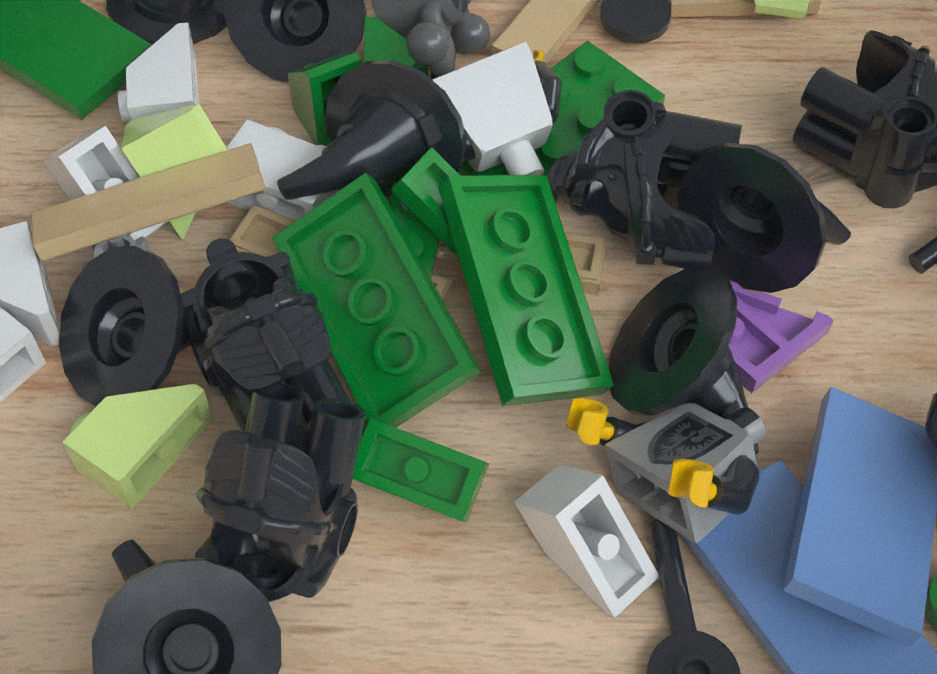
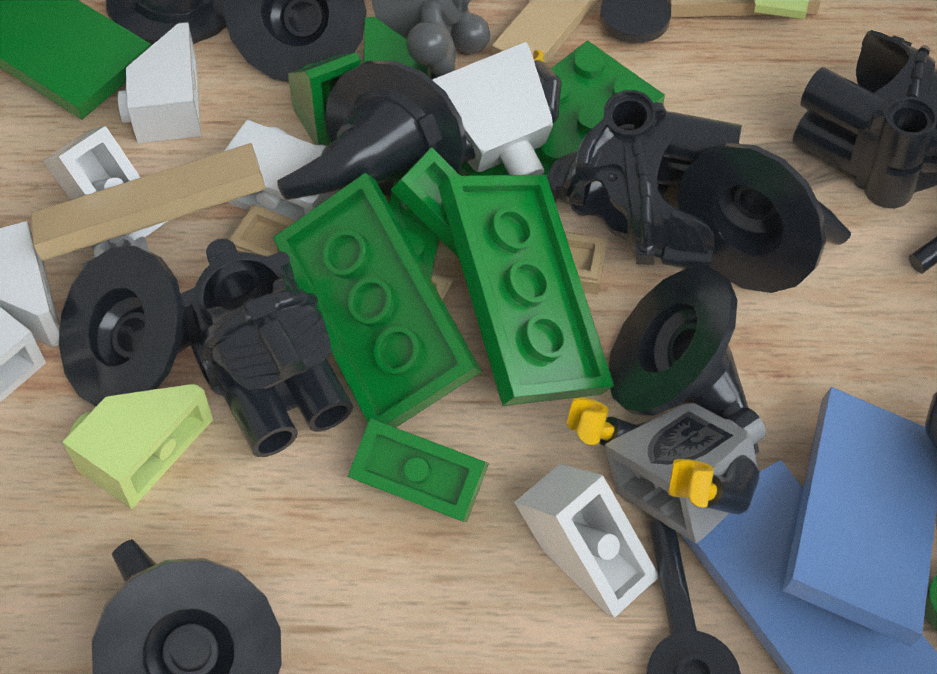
(168, 141): yellowish green slope -> none
(286, 489): black helmet -> none
(770, 336): medium lavender wing -> none

